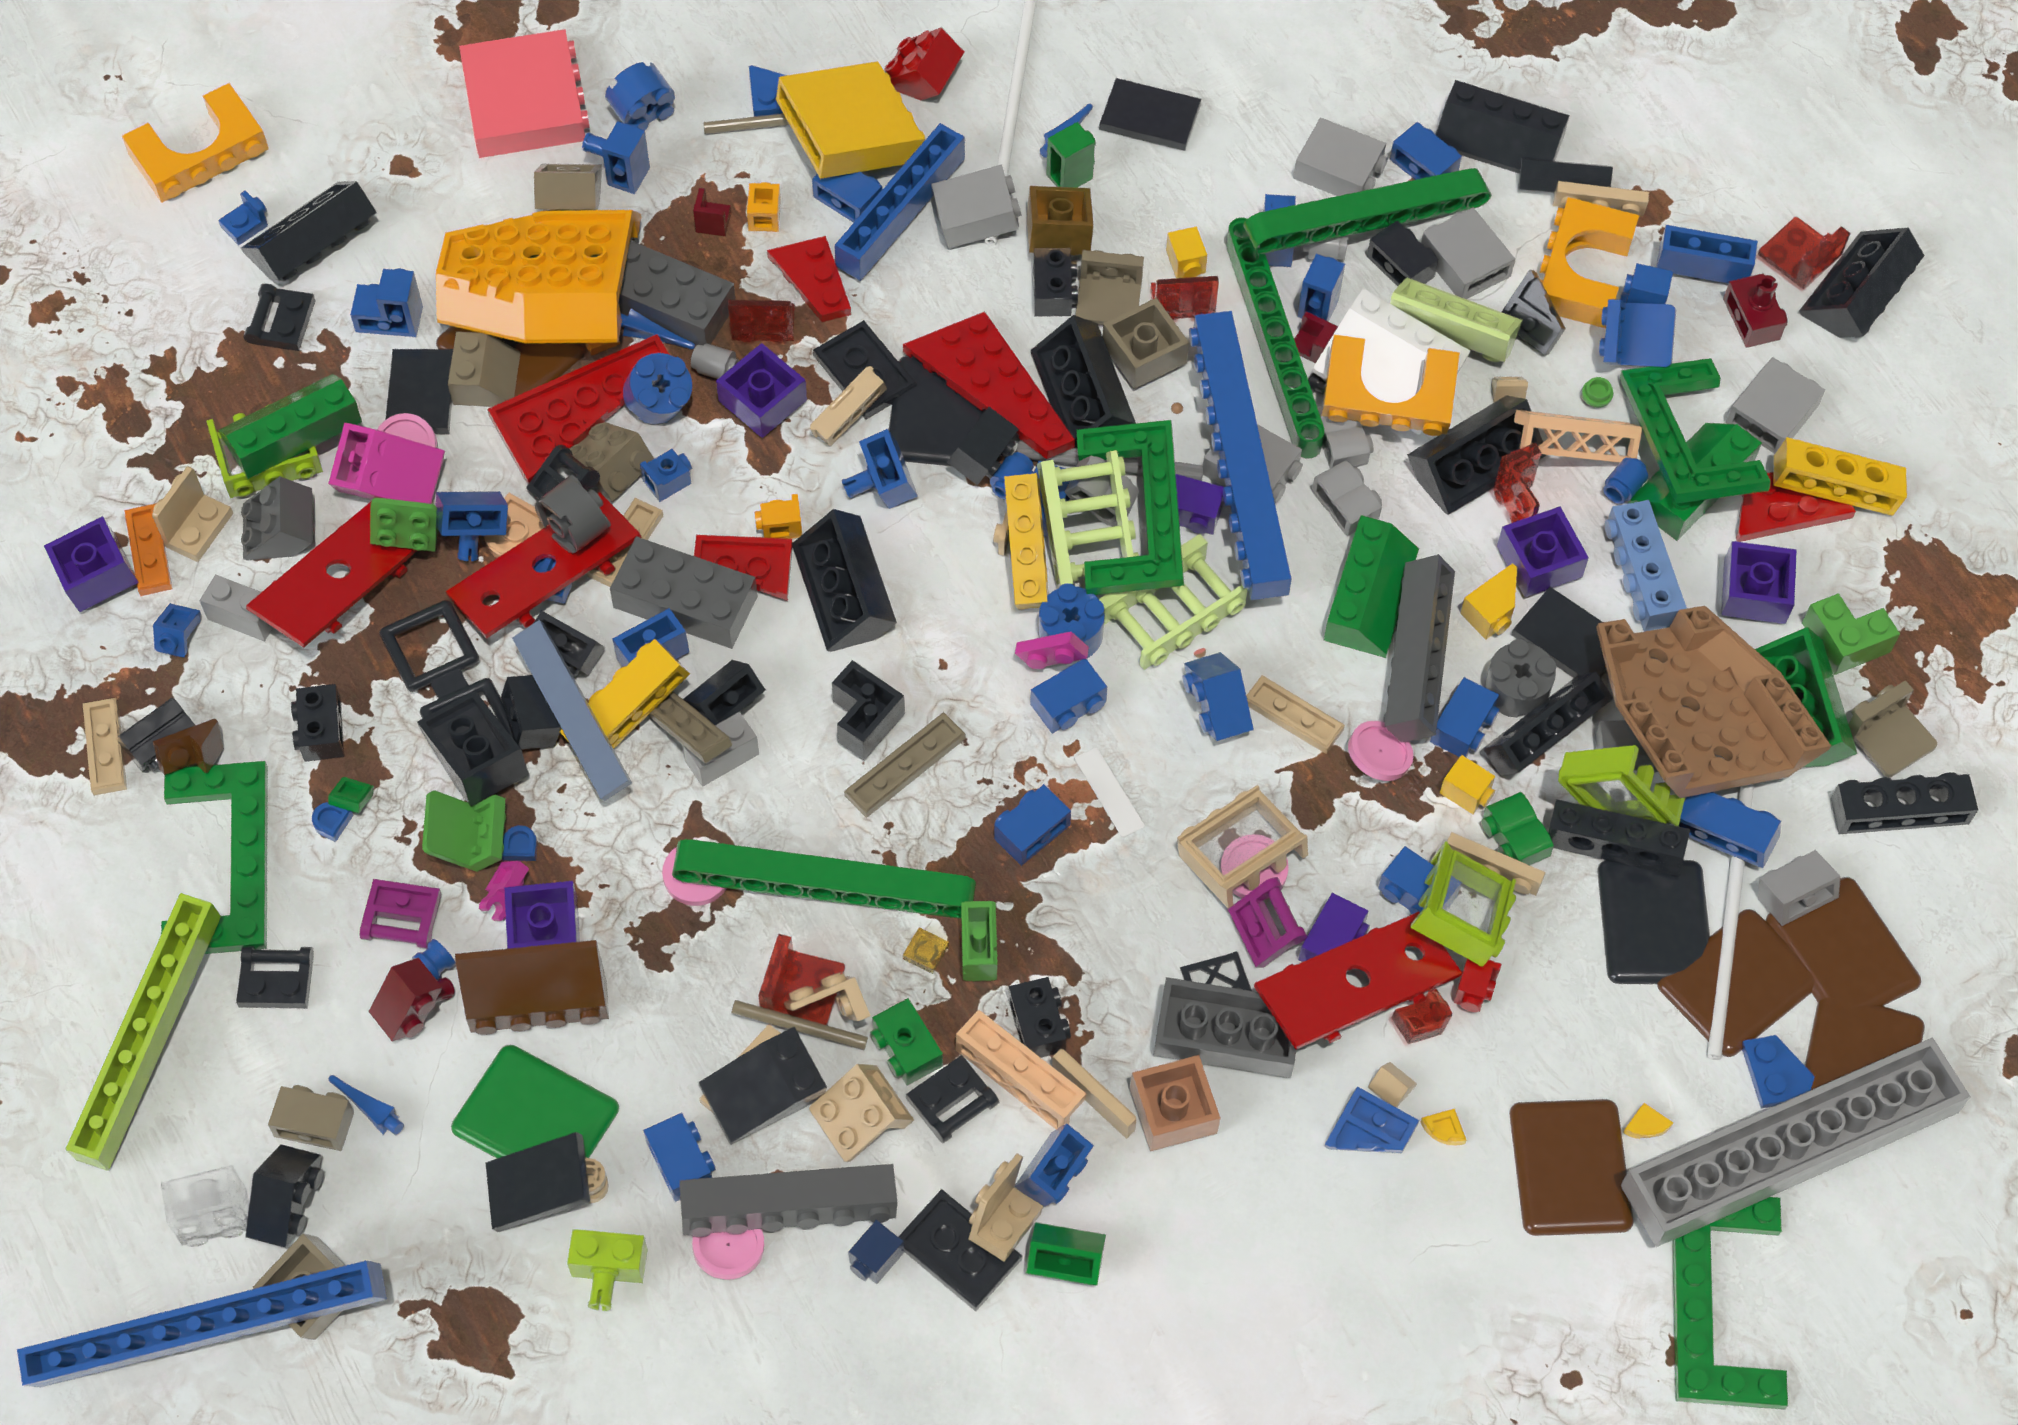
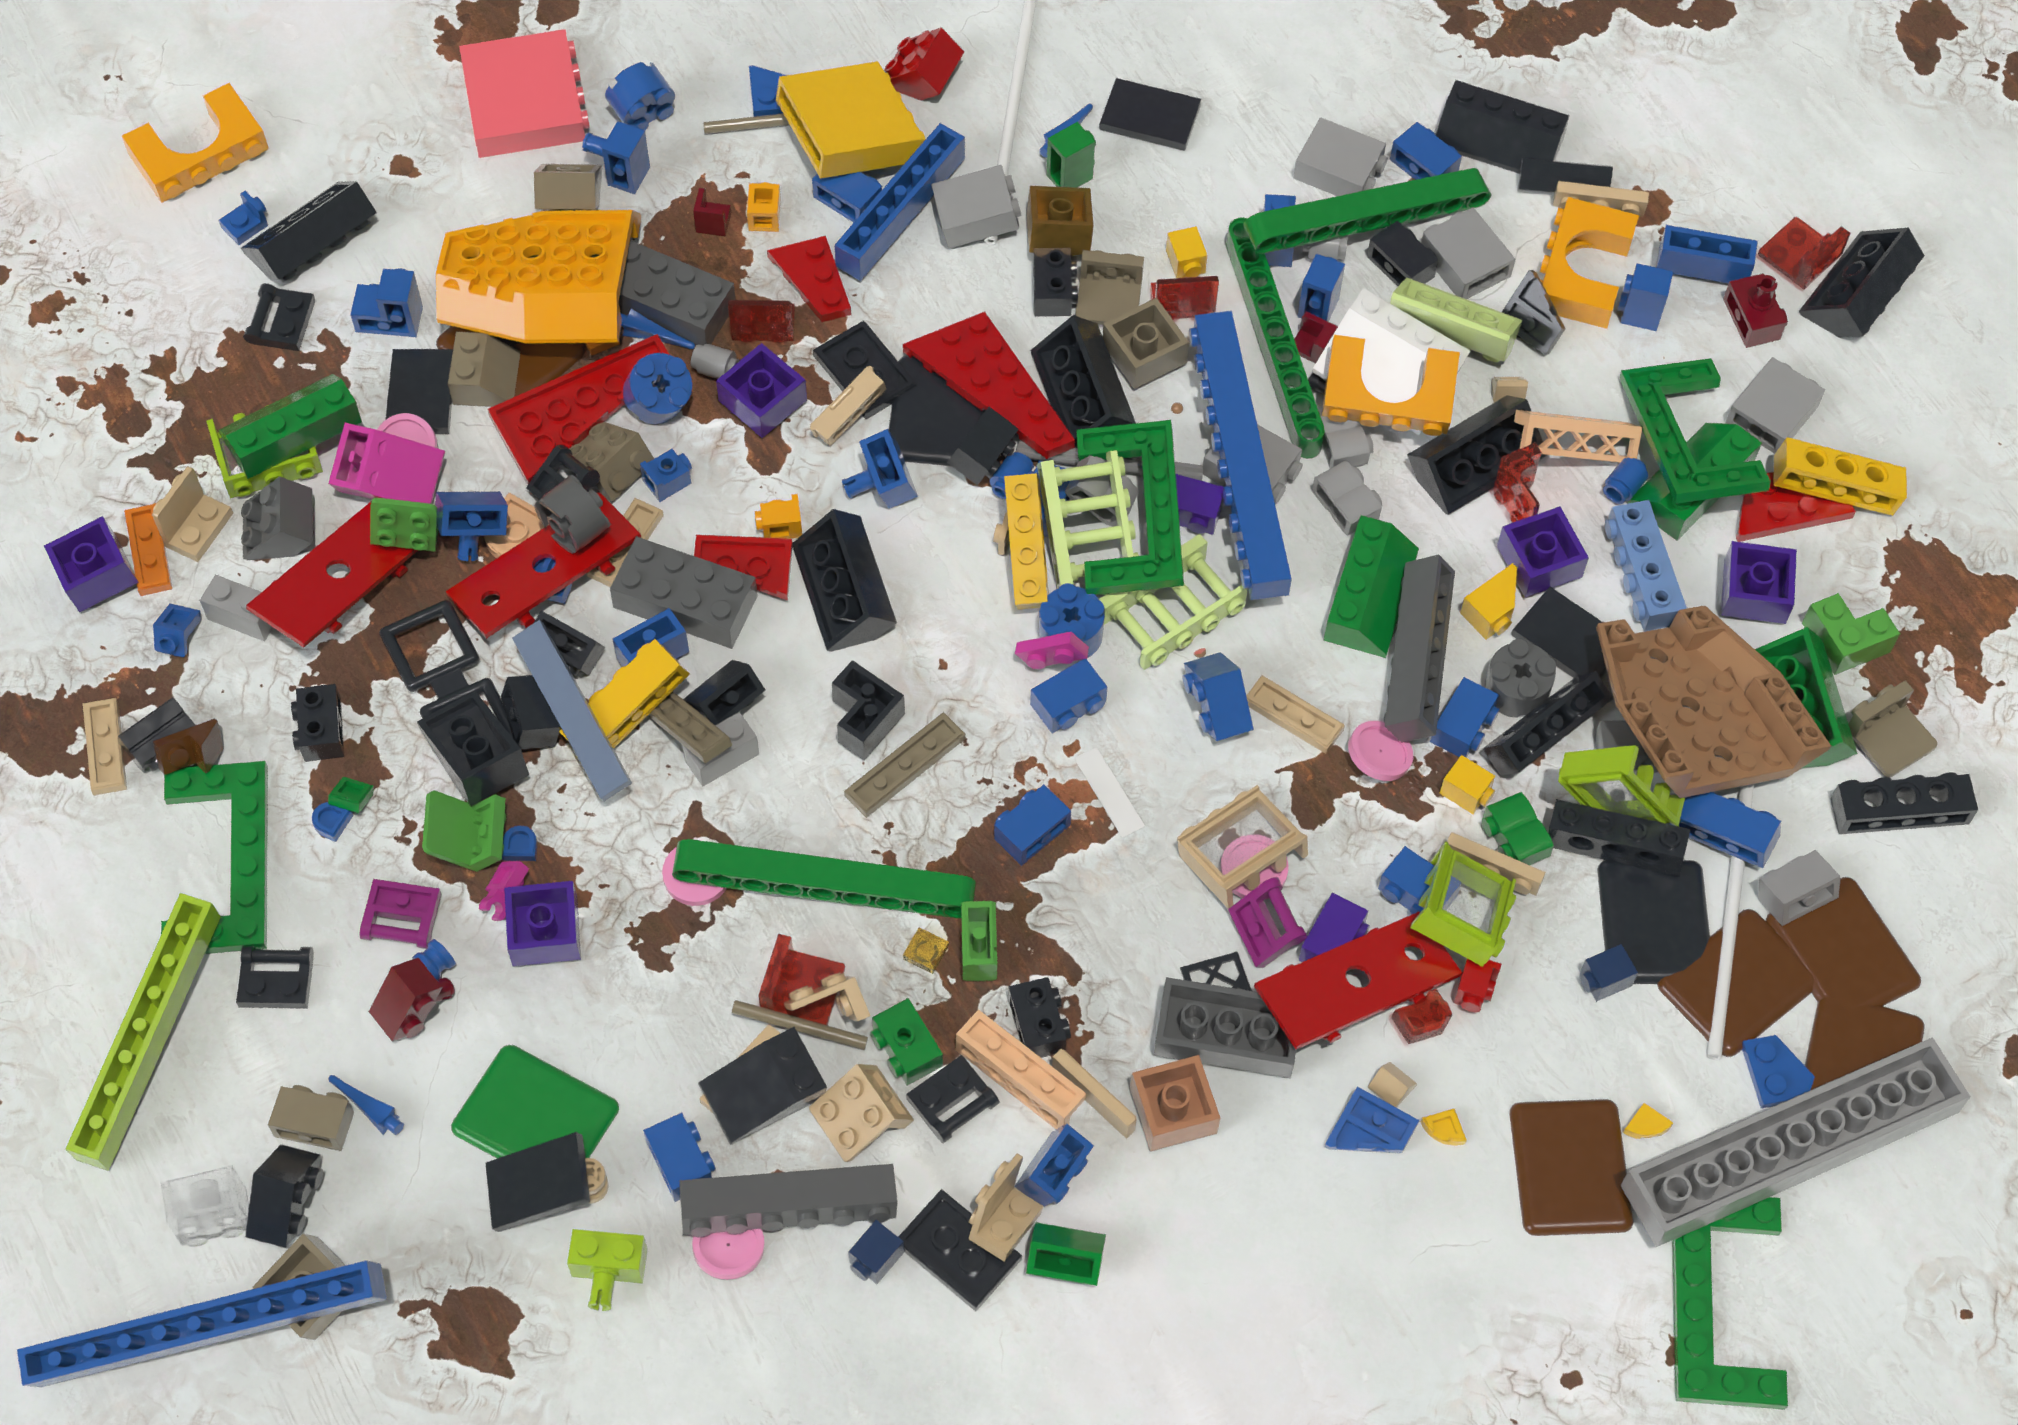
(533, 987): reddish brown slope -> none
(1597, 392): bright green plate -> none
(1608, 973): none -> dark blue brick
(1638, 334): blue bracket -> none

